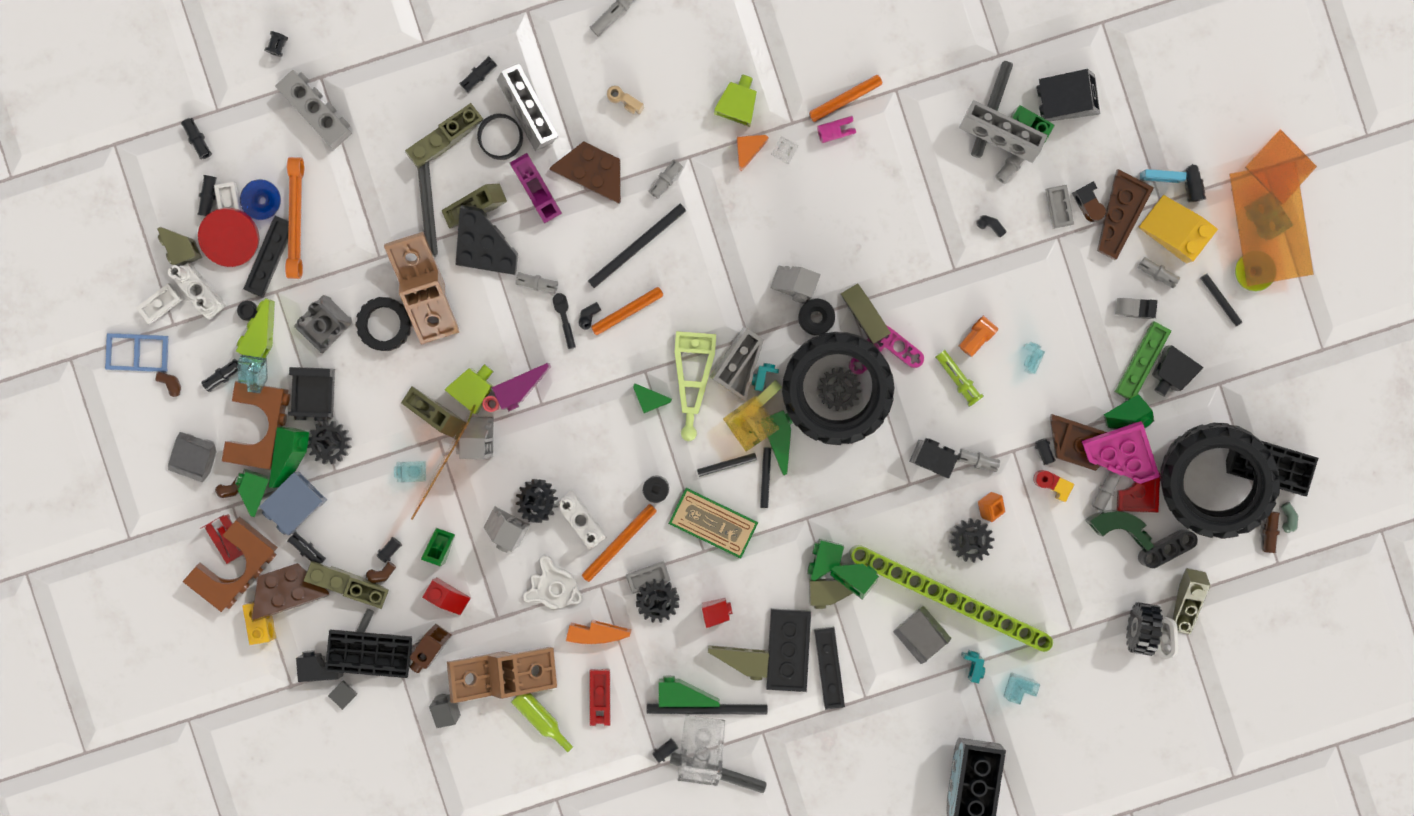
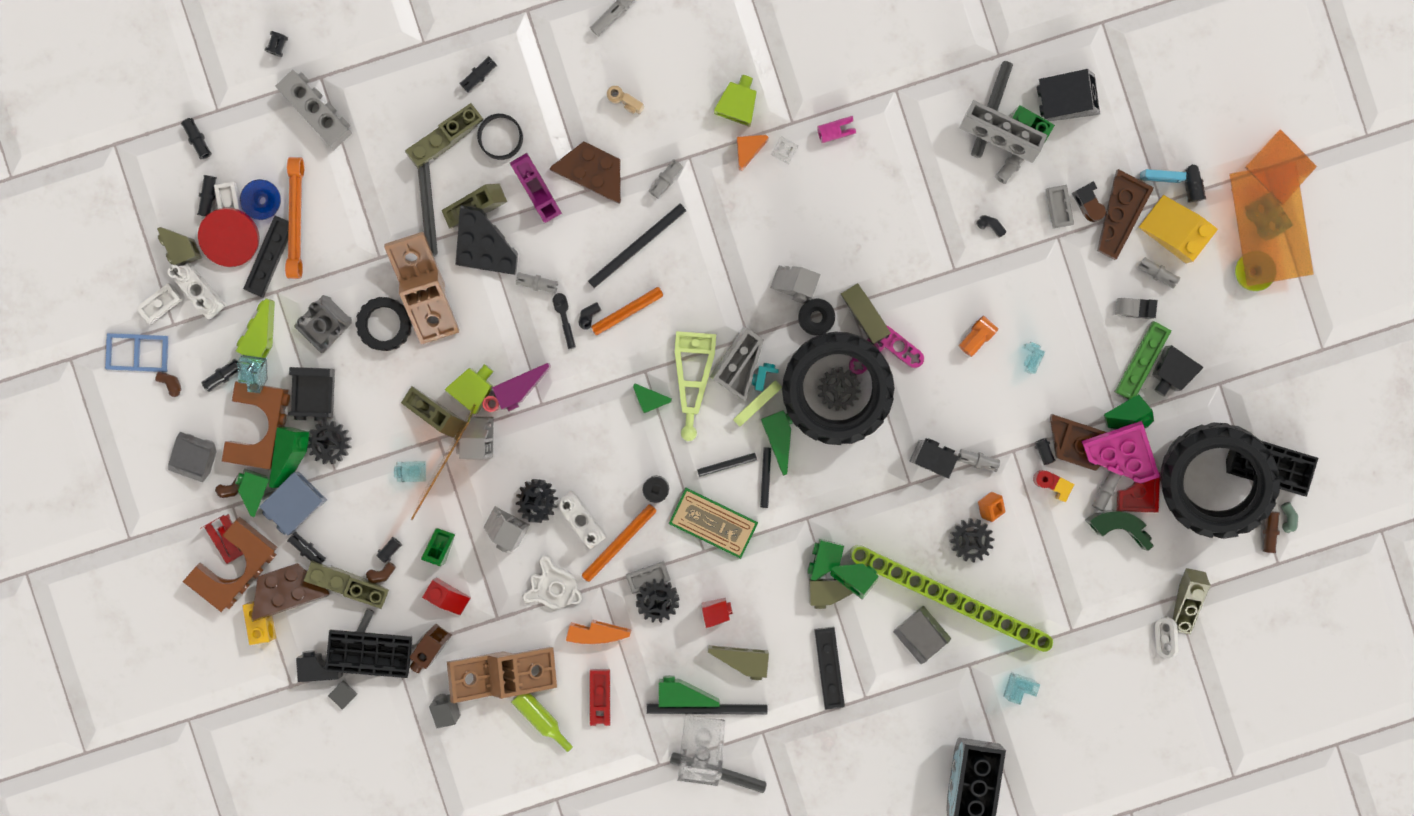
(247, 310): black plate -> none
(527, 107): light grey brick -> none
(665, 750): black pin -> none
(751, 423): clear yellow slope -> none
(788, 650): black tile -> none
(845, 98): orange axle -> none
(967, 384): lime pin -> none
(977, 670): teal bracket -> none
(1144, 628): black wheel -> none
(1177, 548): black beam -> none
(1221, 299): black bar -> none

